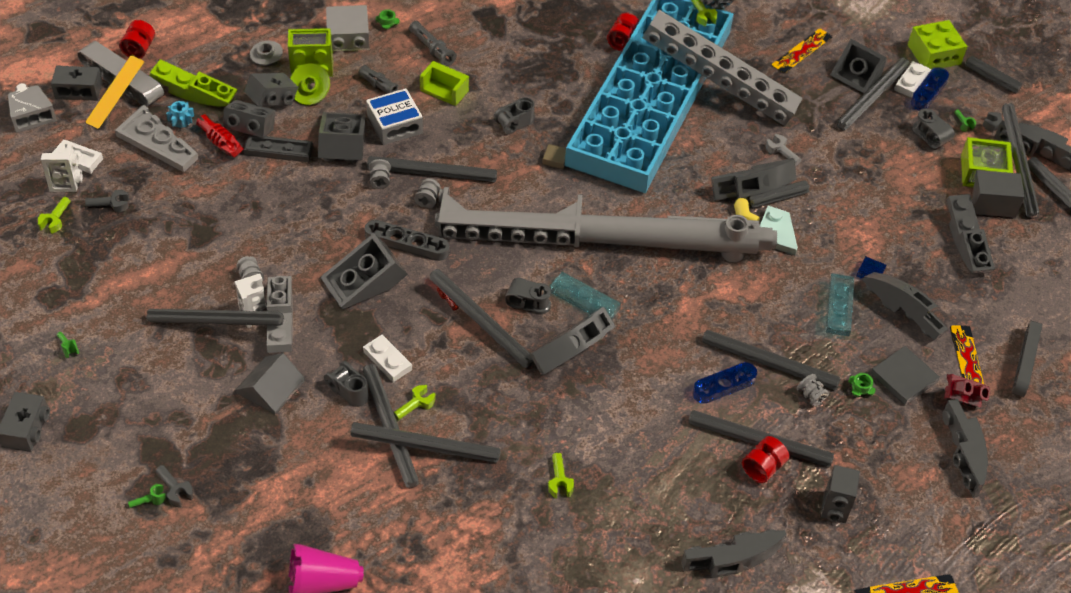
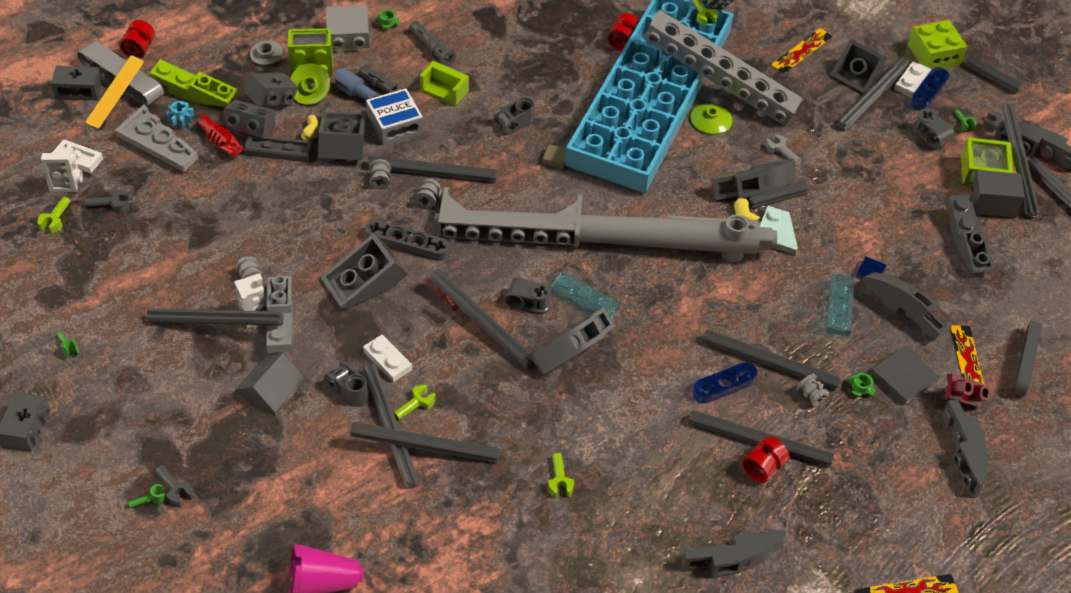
(30, 108): light grey torso -> none
(312, 130): none -> light yellow arm
(353, 85): none -> sand blue arm
(711, 119): none -> lime dish
(840, 494): dark grey brick -> none

